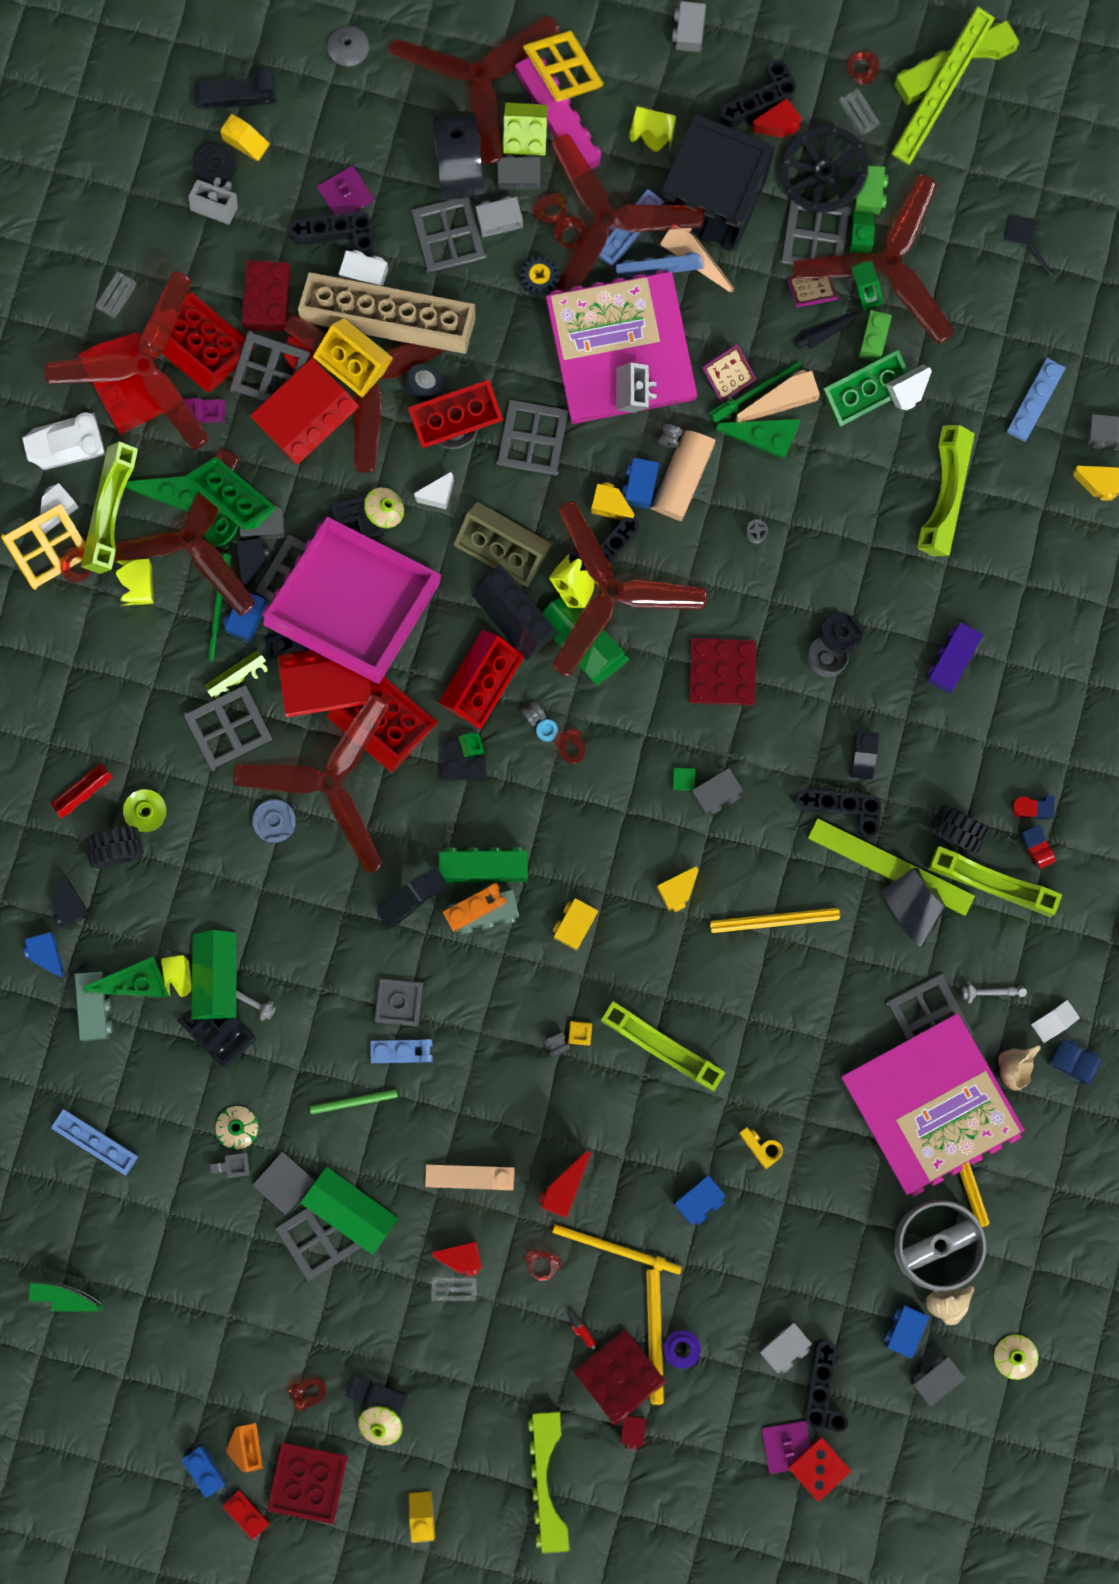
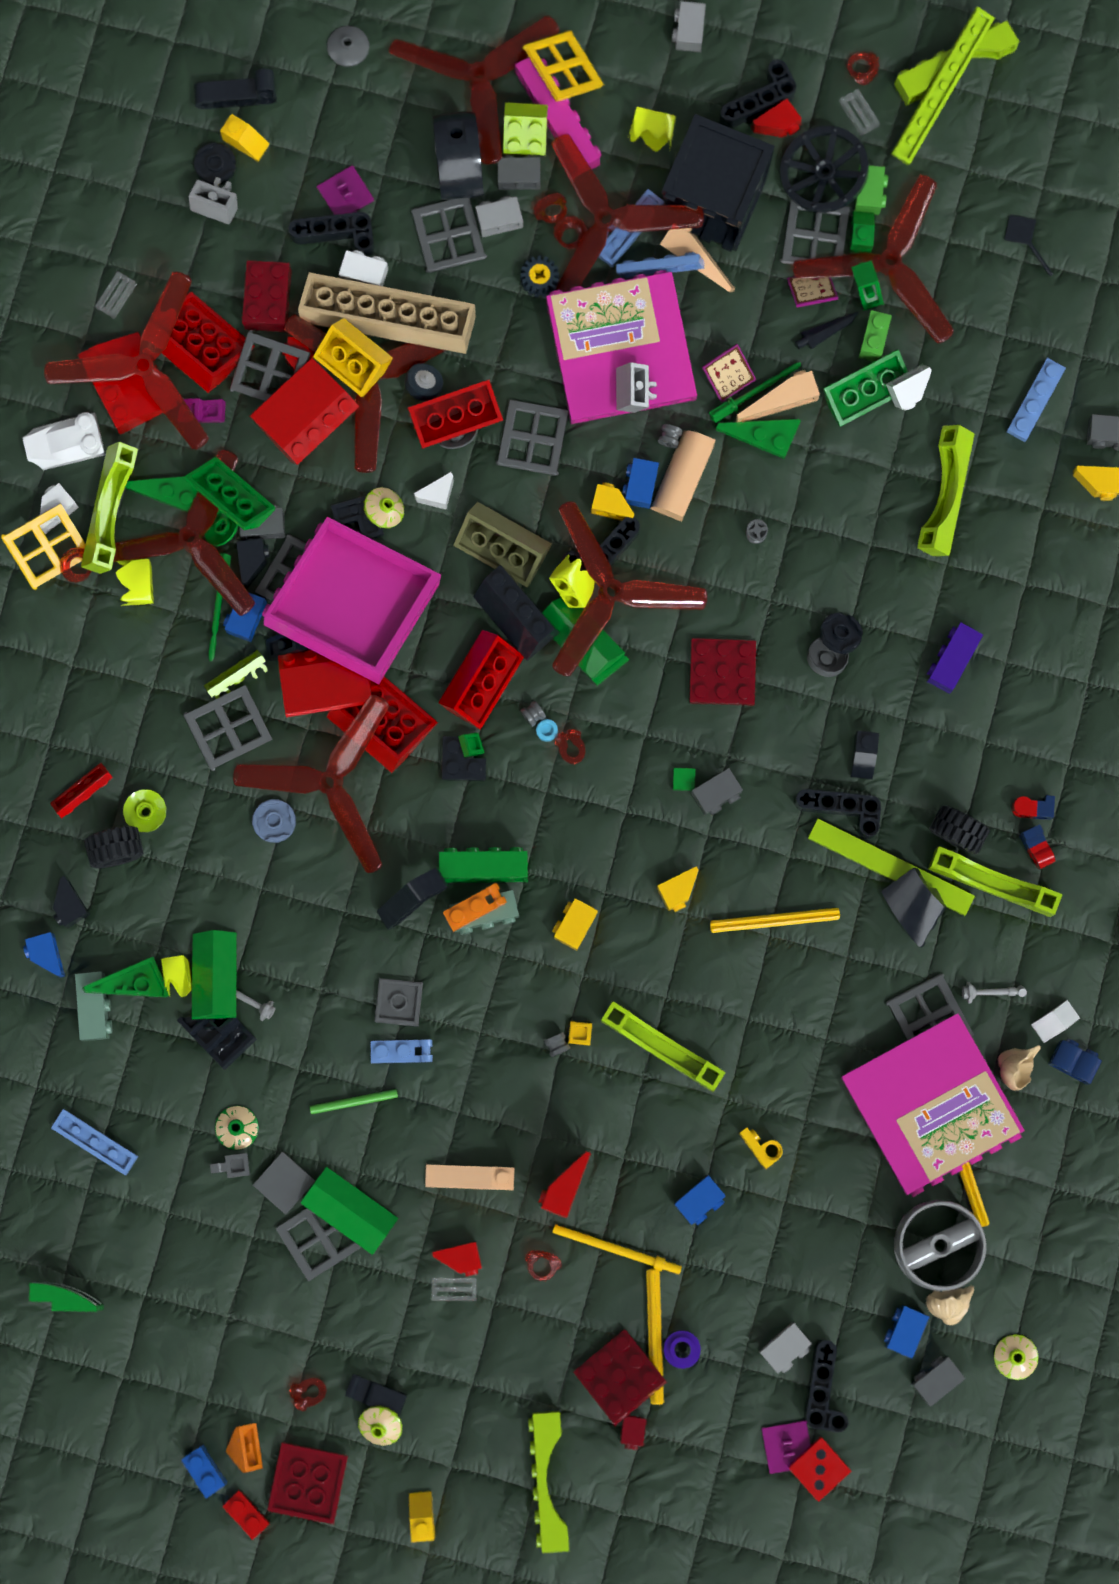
(580, 1329): piece -> none

